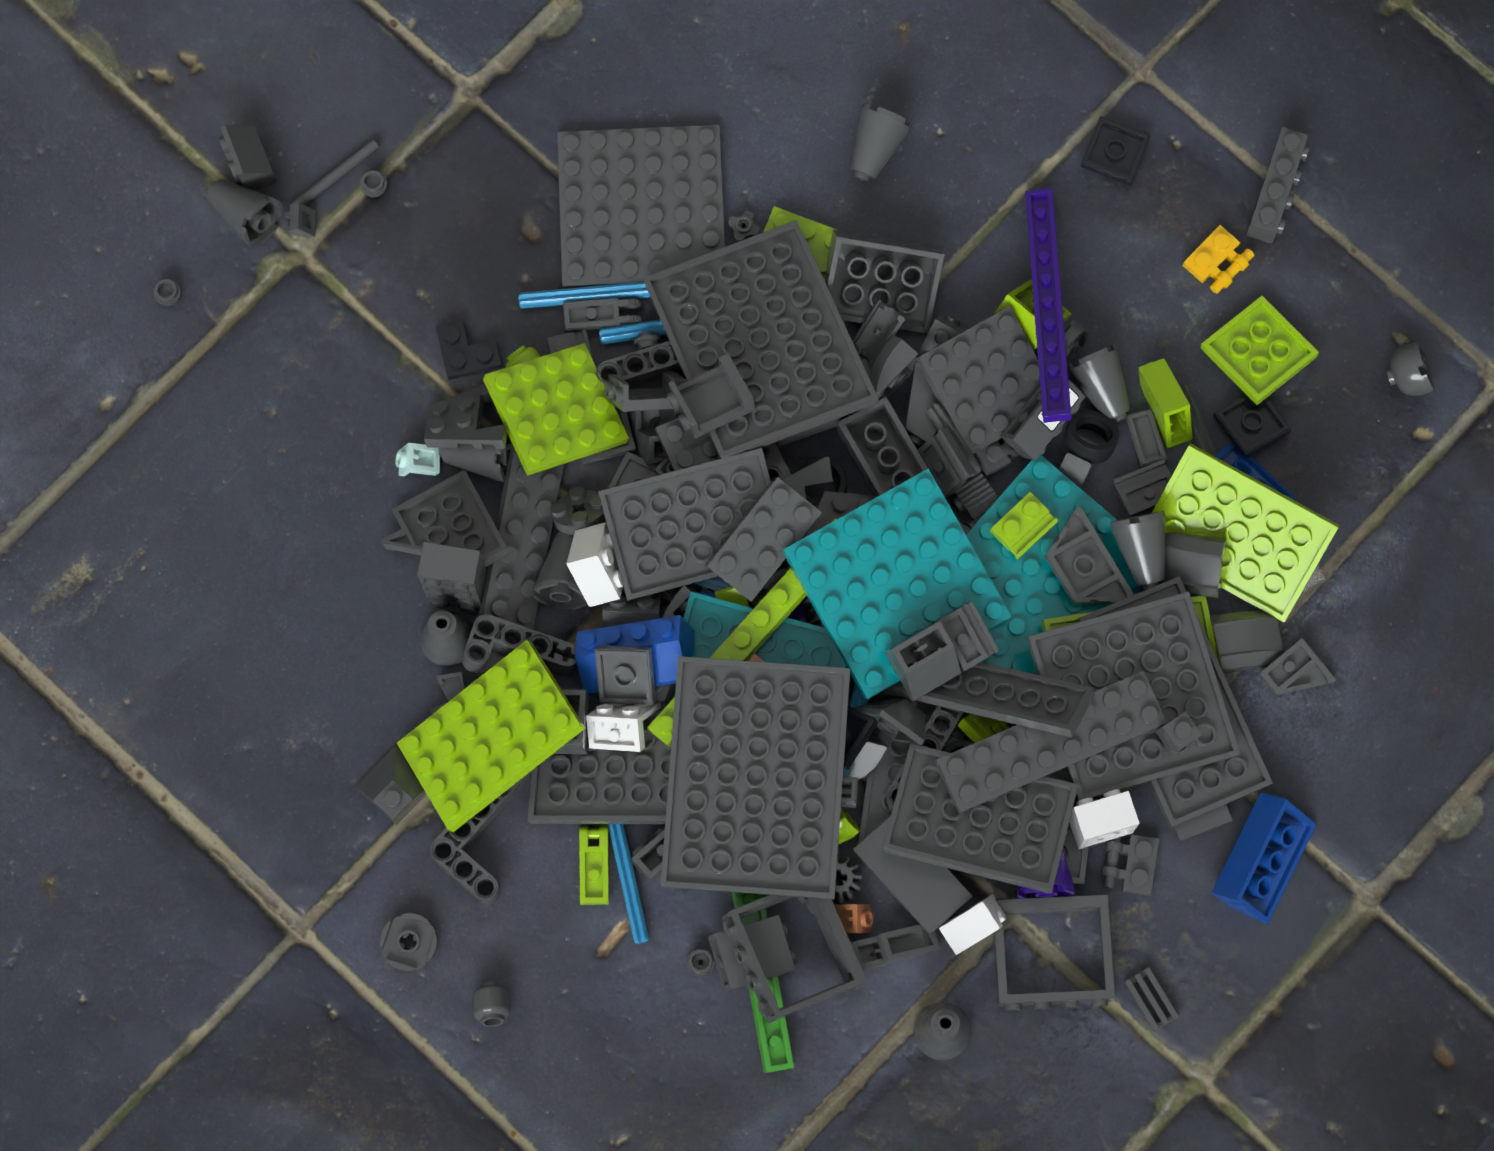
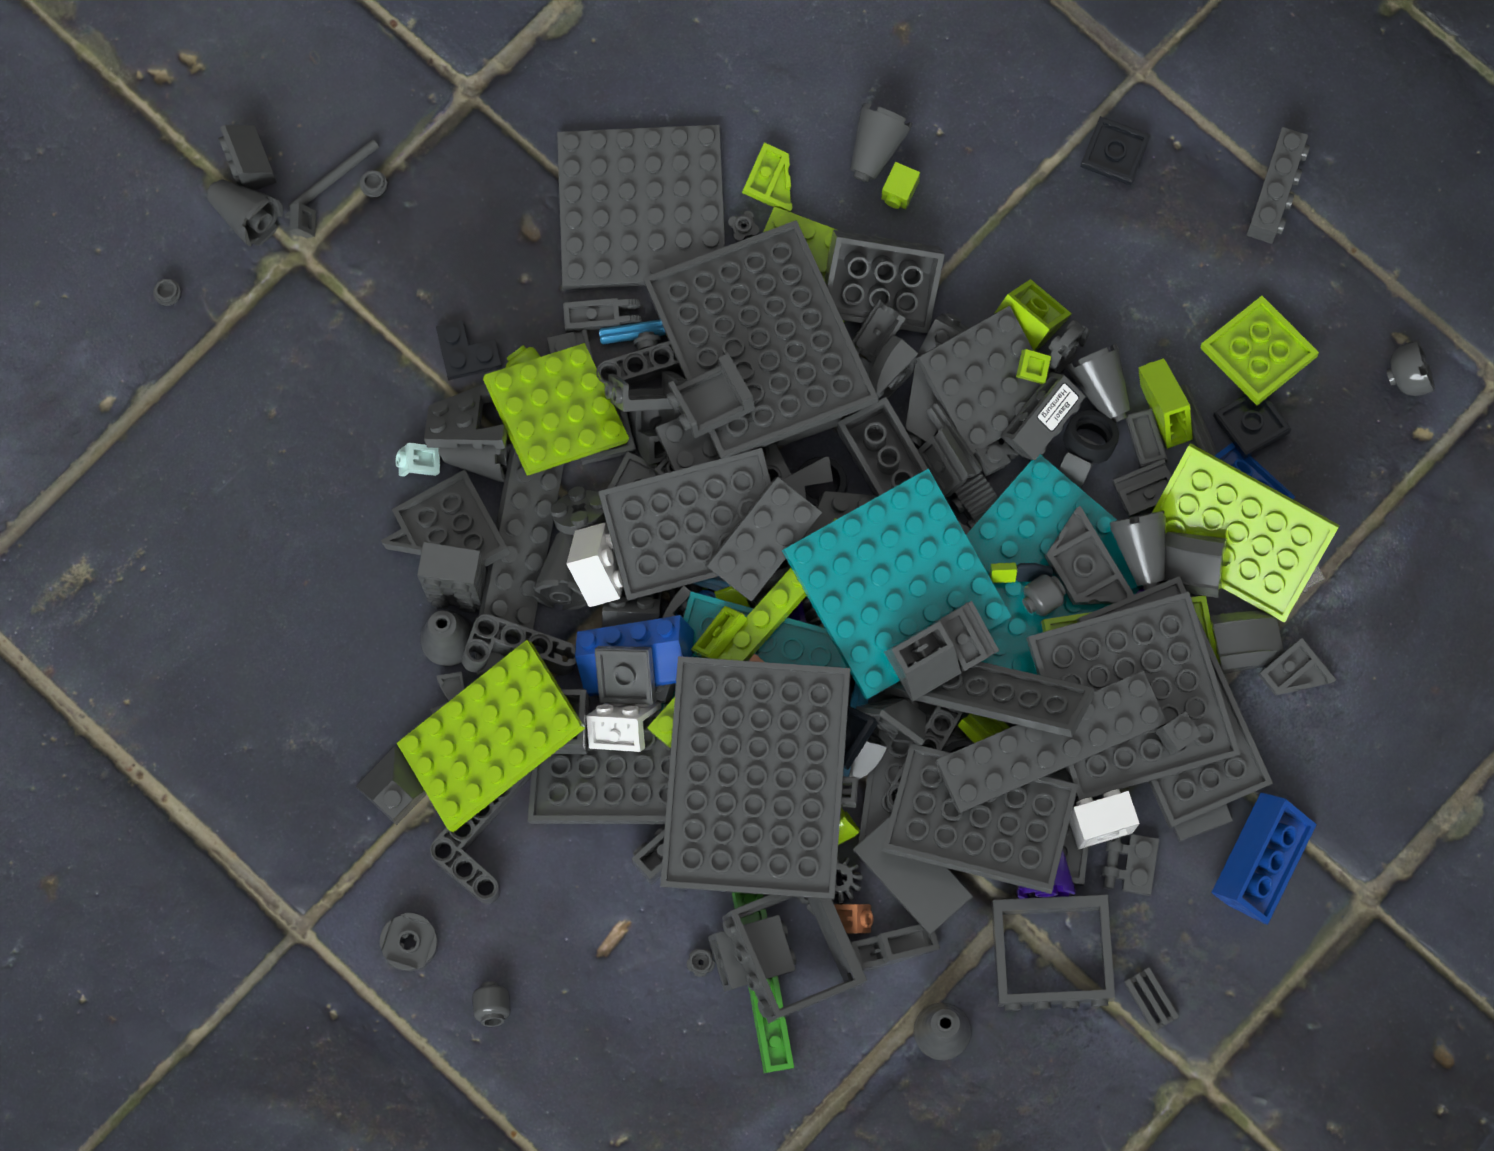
(560, 296): dark azure axle -> none
(594, 866): lime plate -> none
(628, 883): dark azure axle -> none
(719, 633): none -> lime tile
(770, 178): none -> lime wing
(900, 186): none -> lime brick
(973, 924): white hinge -> none
(1022, 572): none -> piece
(1023, 525): lime plate -> none
(1033, 366): none -> lime plate
(1043, 595): none -> dark grey head
(1048, 306): dark purple plate -> none
(1212, 253): yellow plate -> none

